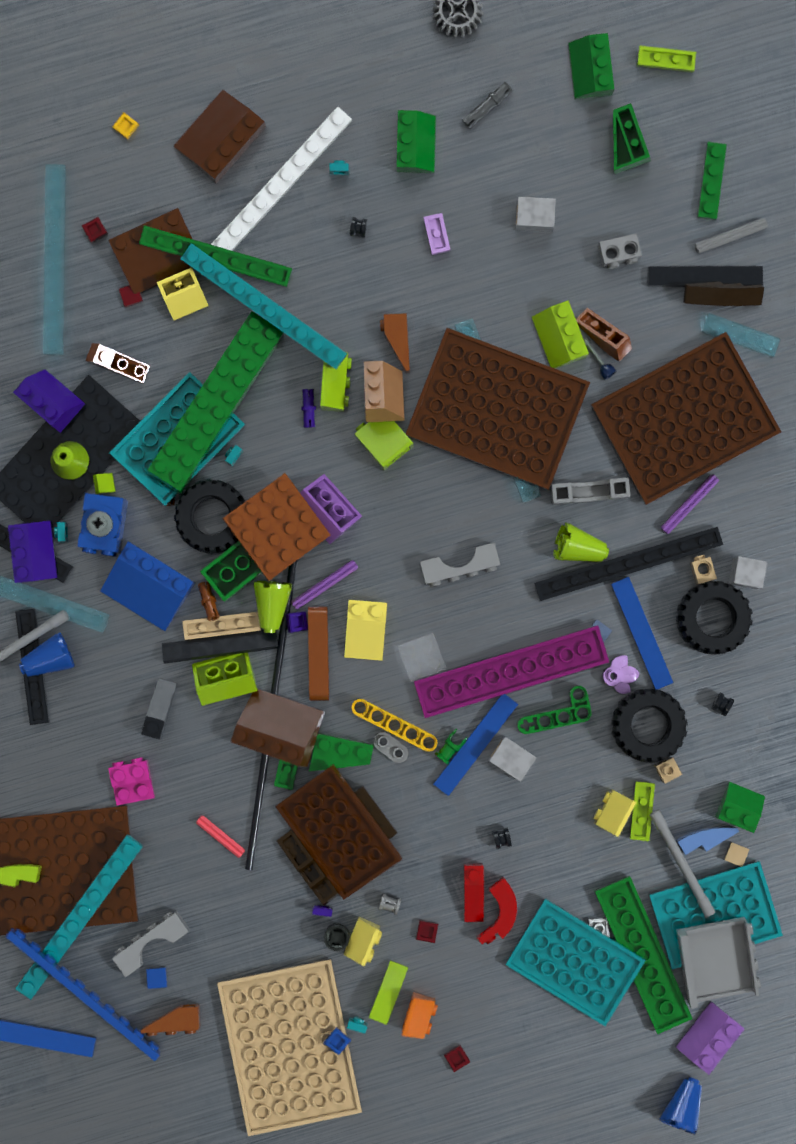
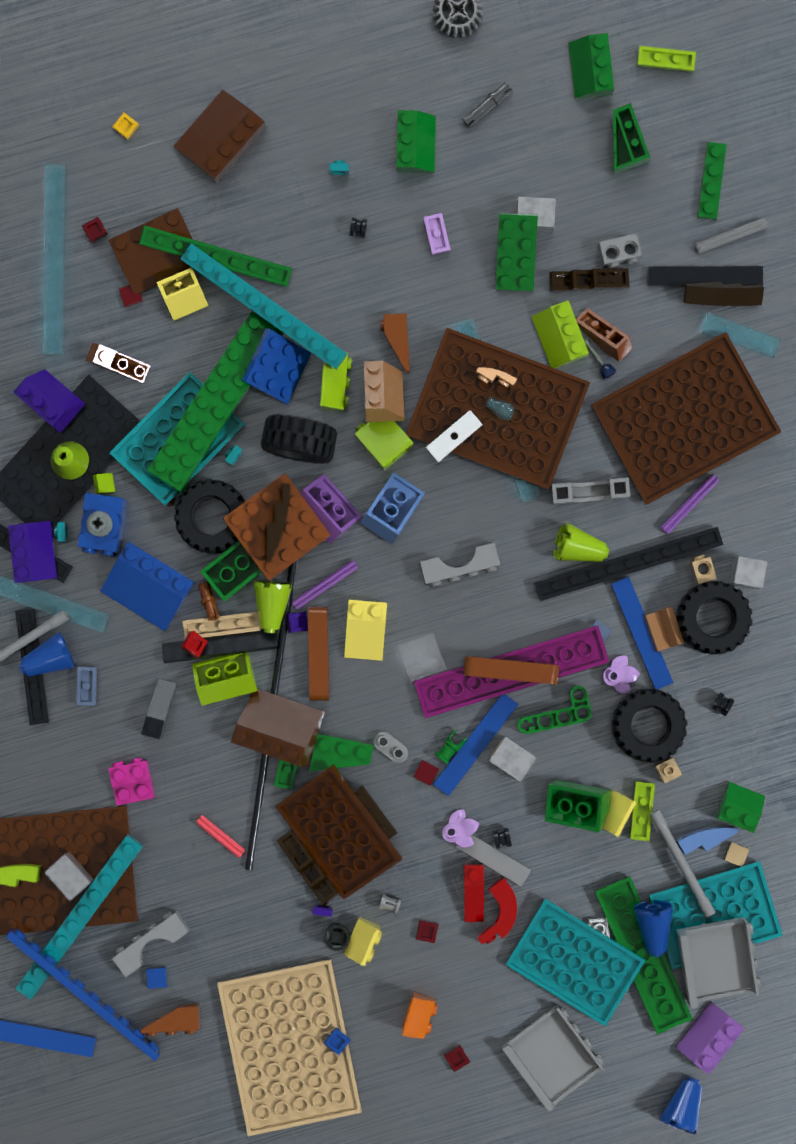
(69, 876): none -> flat silver piece
(86, 686): none -> sand blue plate
(194, 644): none -> red plate
(275, 529): none -> dark brown slope
(276, 366): none -> blue plate
(283, 180): white plate -> none
(299, 439): none -> black tyre
(308, 408): dark purple pin -> none
(357, 1024): teal plate -> none
(388, 992): lime slope -> none
(392, 508): none -> medium blue slope
(404, 725): yellow beam -> none
(426, 772): none -> dark red tile
(463, 428): none -> white tile
(463, 829): none -> lavender plate
(490, 374): none -> light nougat slope
(497, 860): none -> light grey tile
(501, 408): none -> clear light blue cone
(511, 670): none -> dark orange beam
(516, 251): none -> green plate
(553, 1056): none -> light grey panel
(577, 805): none -> green slope
(589, 280): none -> dark brown slope
(654, 925): none -> blue cone
(664, 629): none -> medium nougat panel

